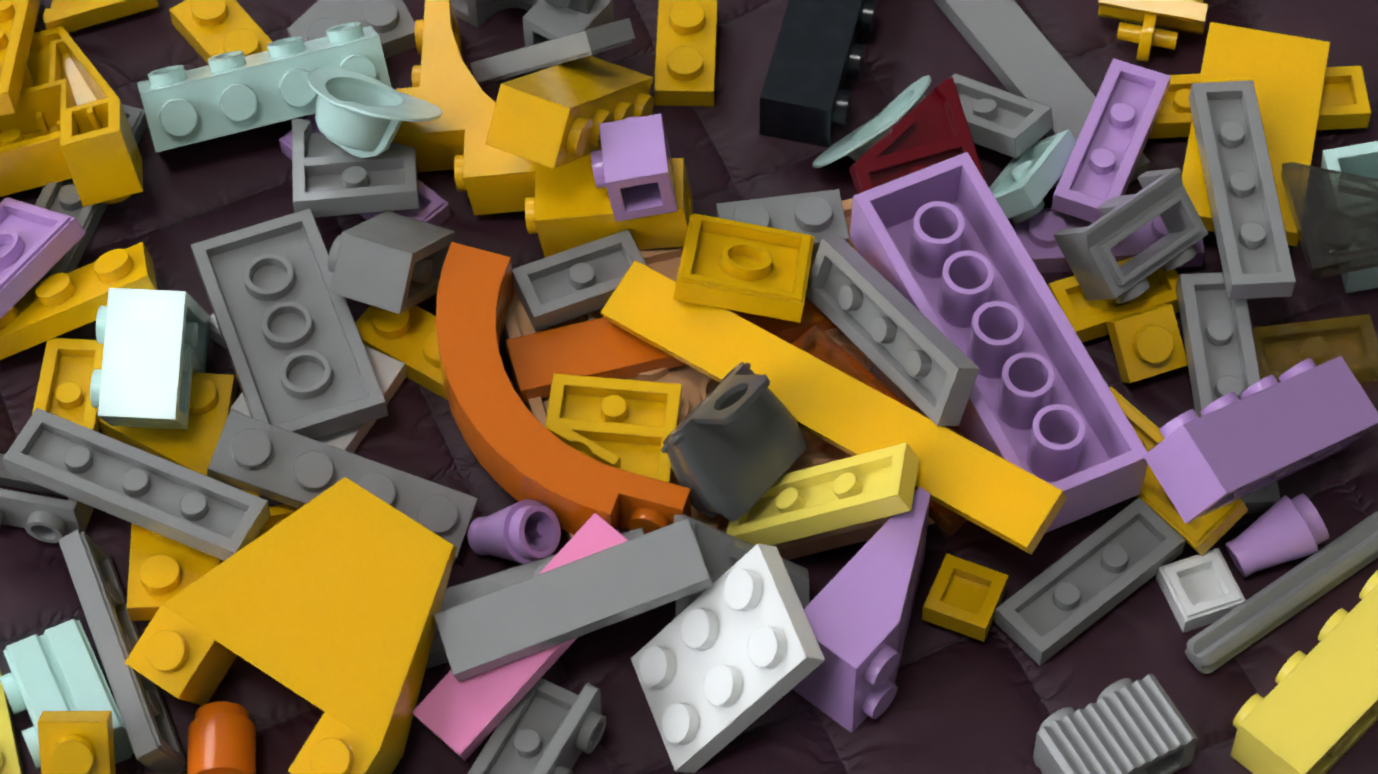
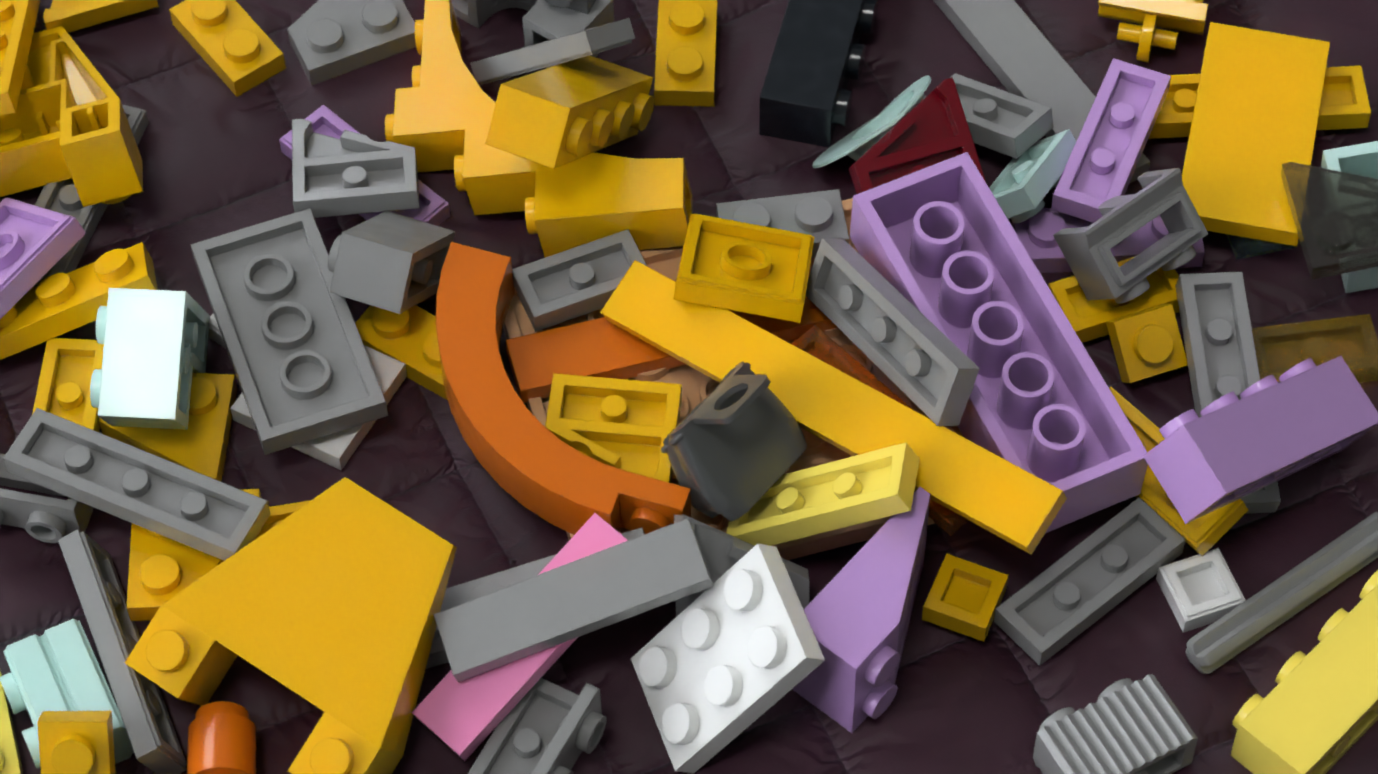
(253, 89): light aqua brick -> none
(301, 468): light grey plate -> none
(362, 111): light aqua piece -> none
(516, 533): lavender cone -> none
(635, 167): lavender brick -> none
(1241, 190): light grey plate -> none
(1278, 536): lavender cone -> none

